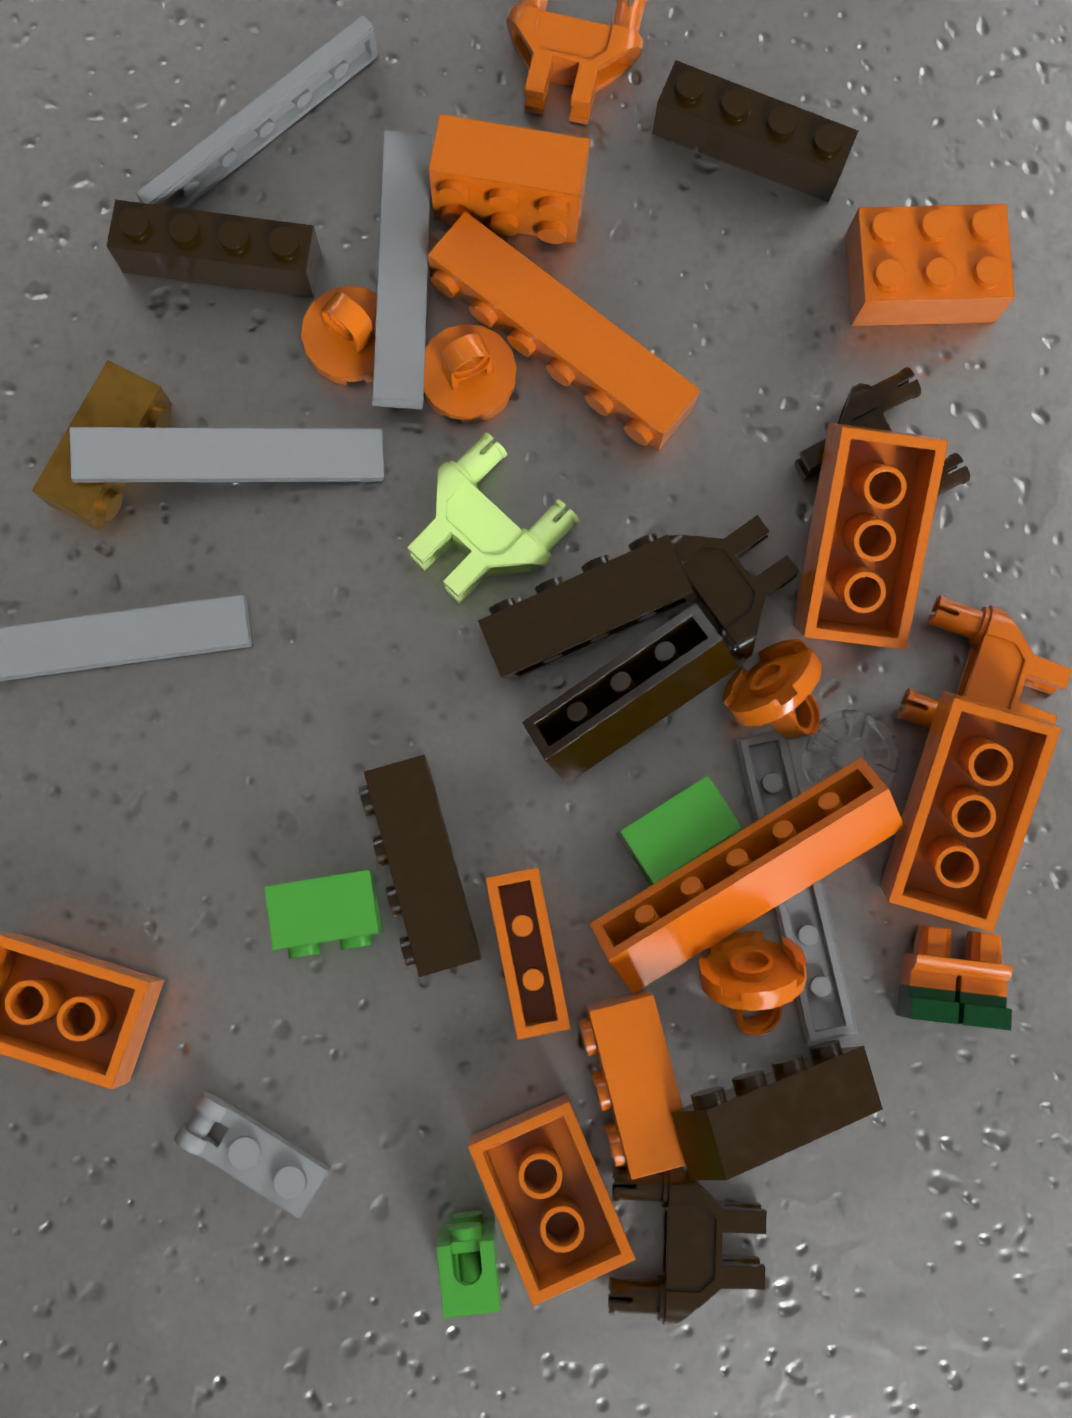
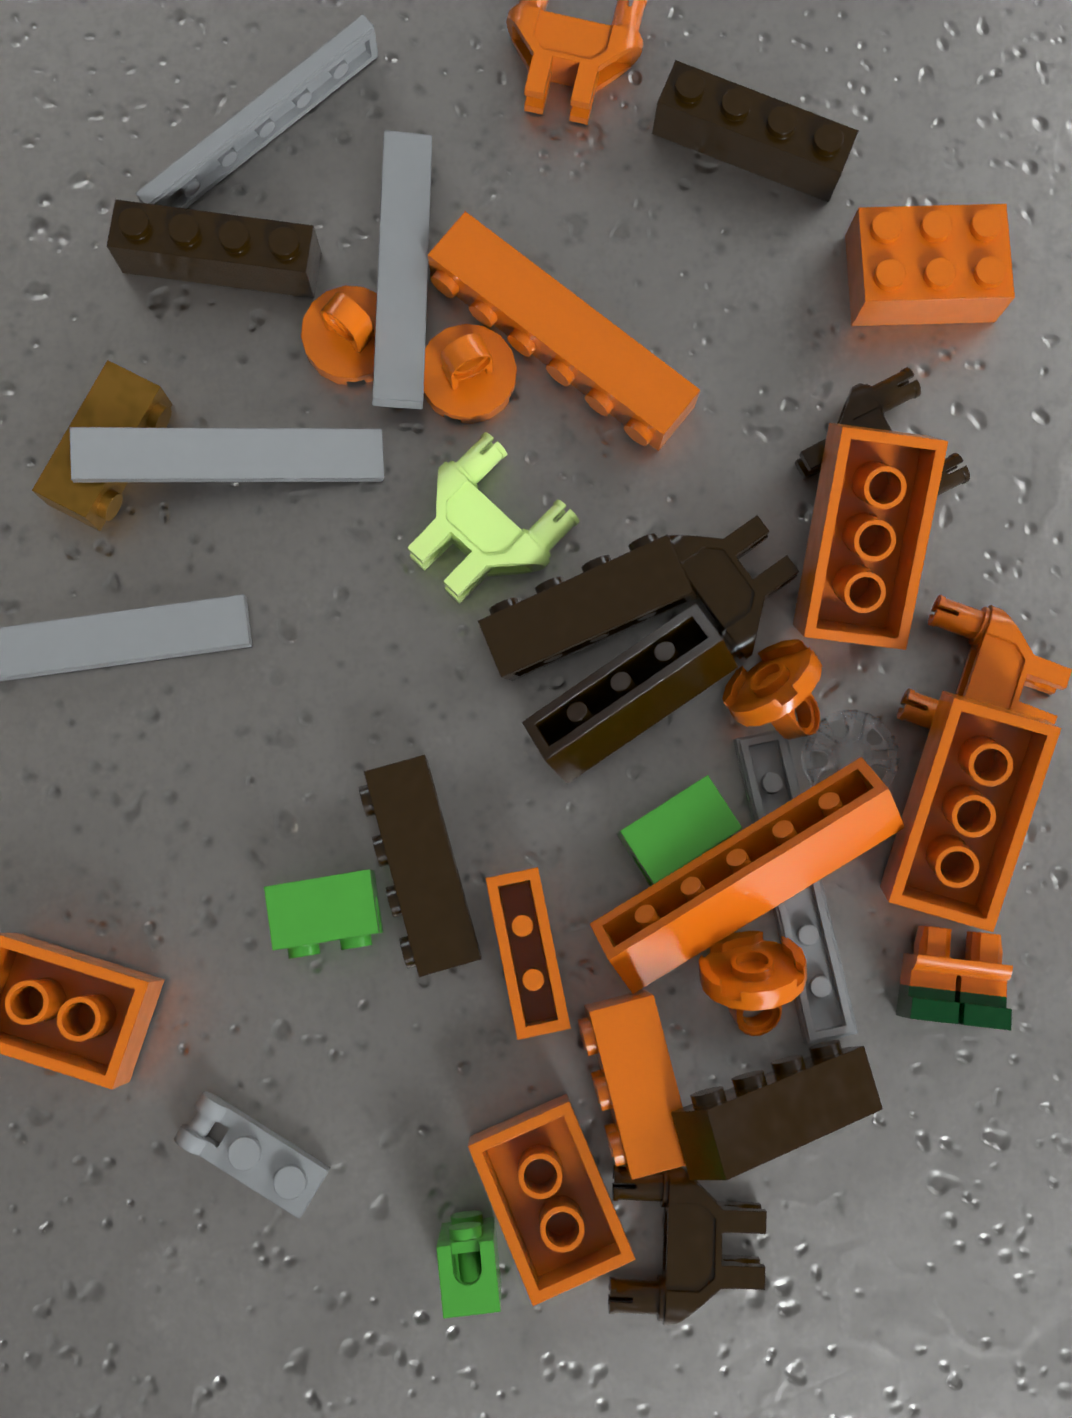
(509, 178): orange brick -> none

